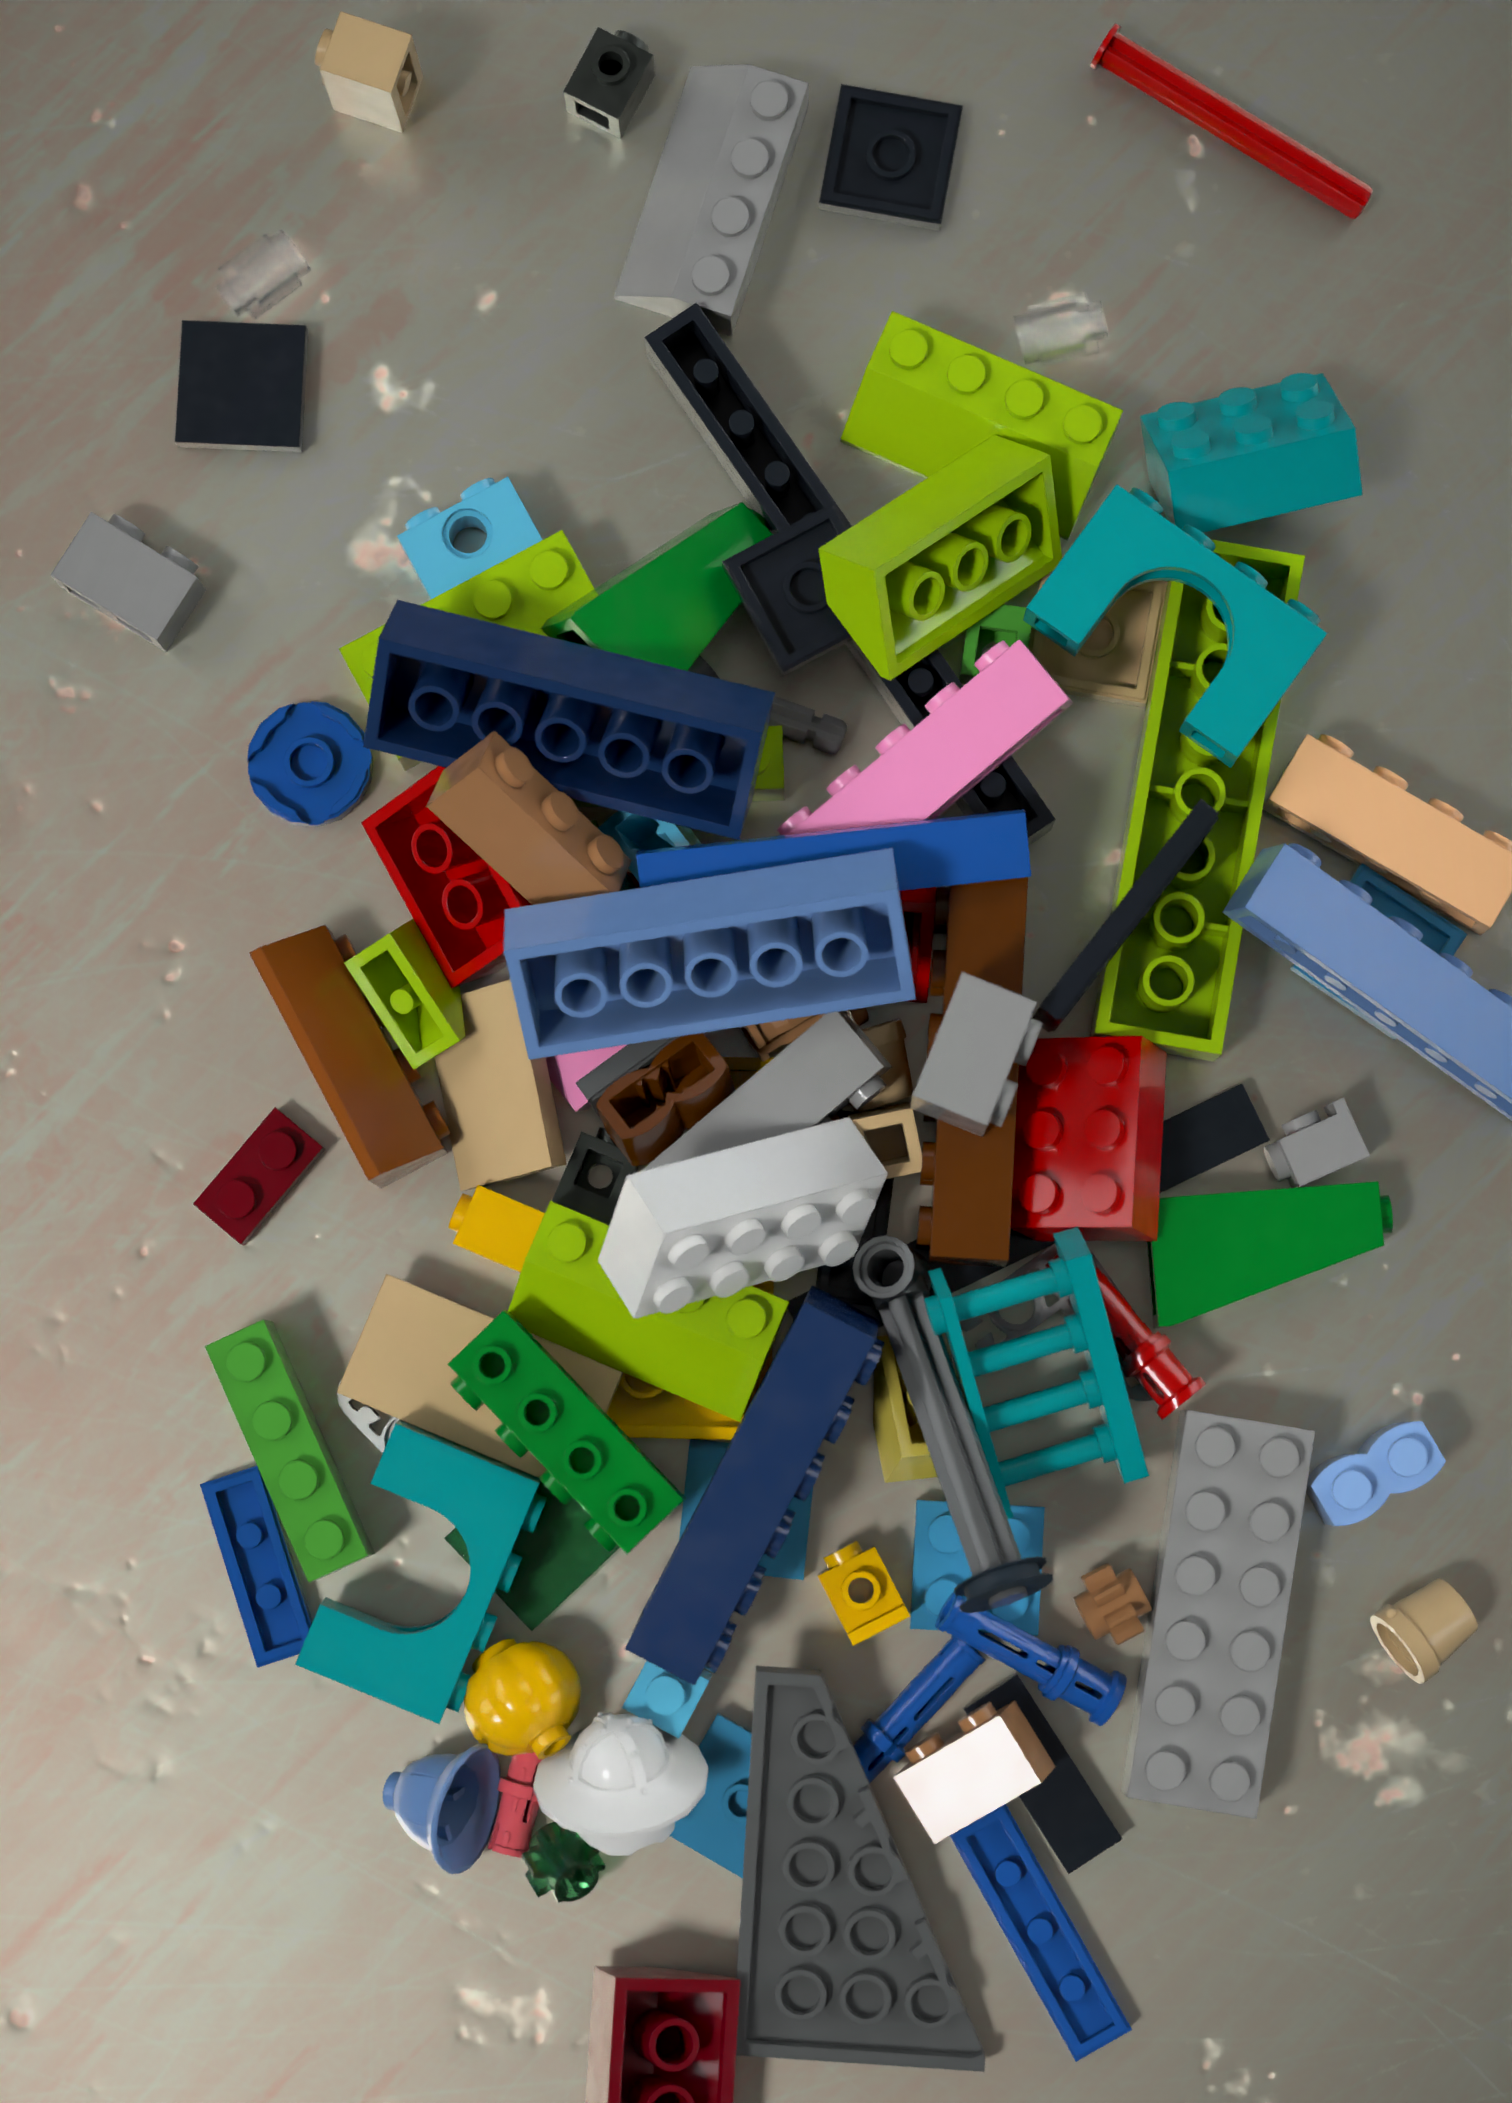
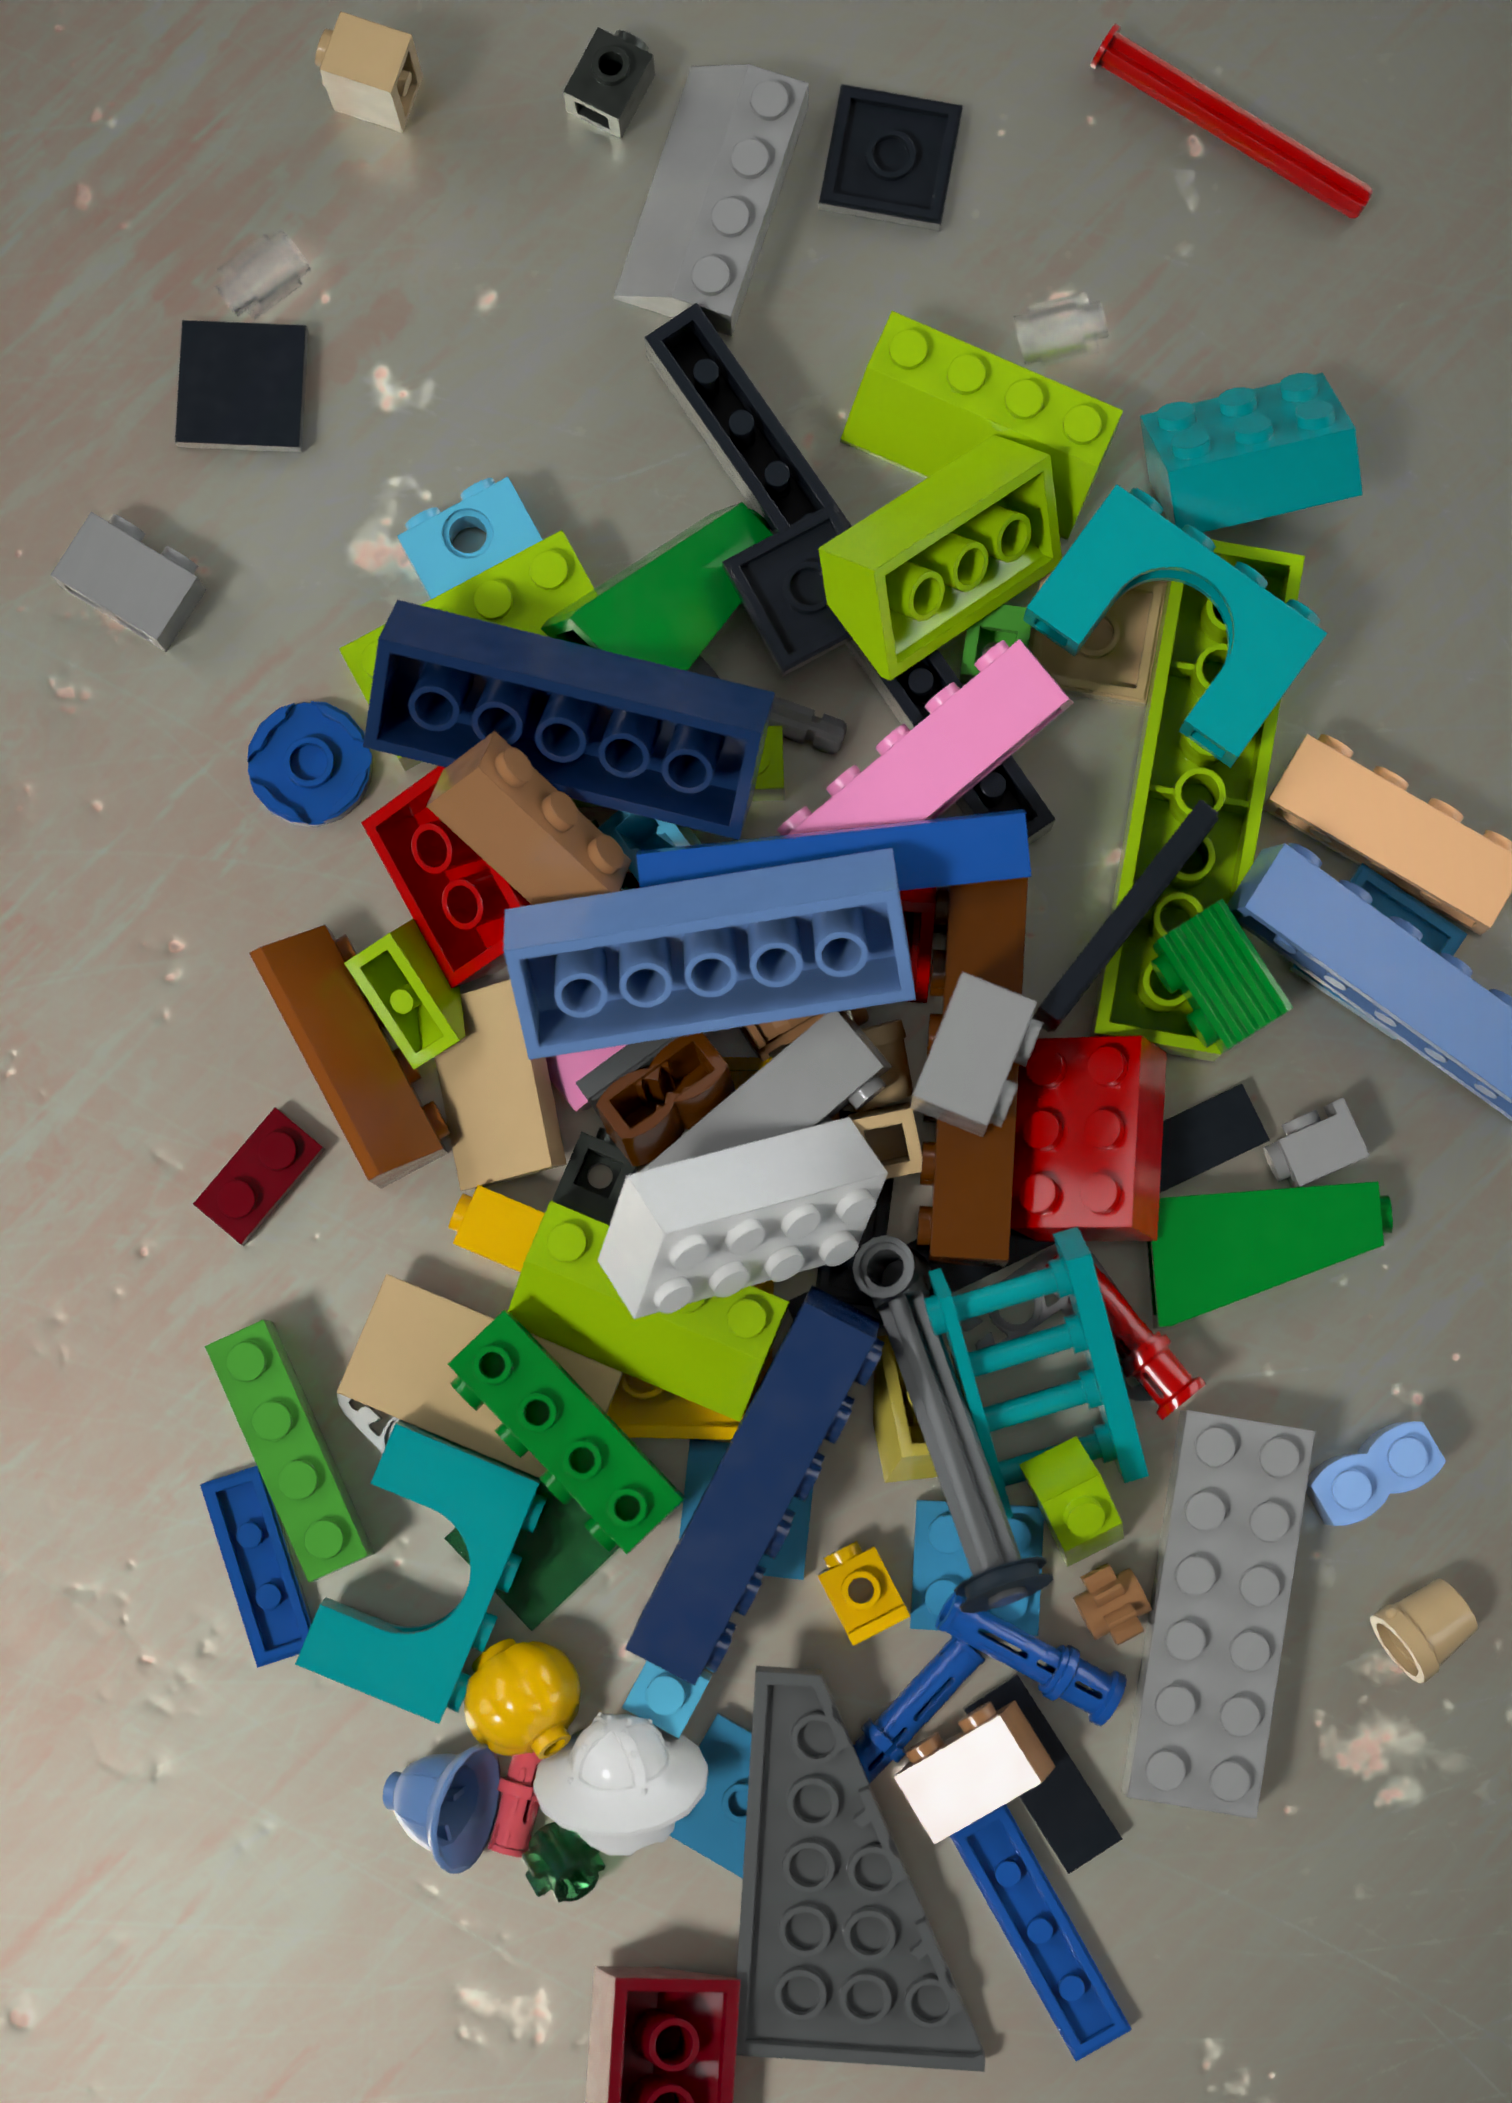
(1073, 1501): none -> lime slope
(1219, 977): none -> green brick

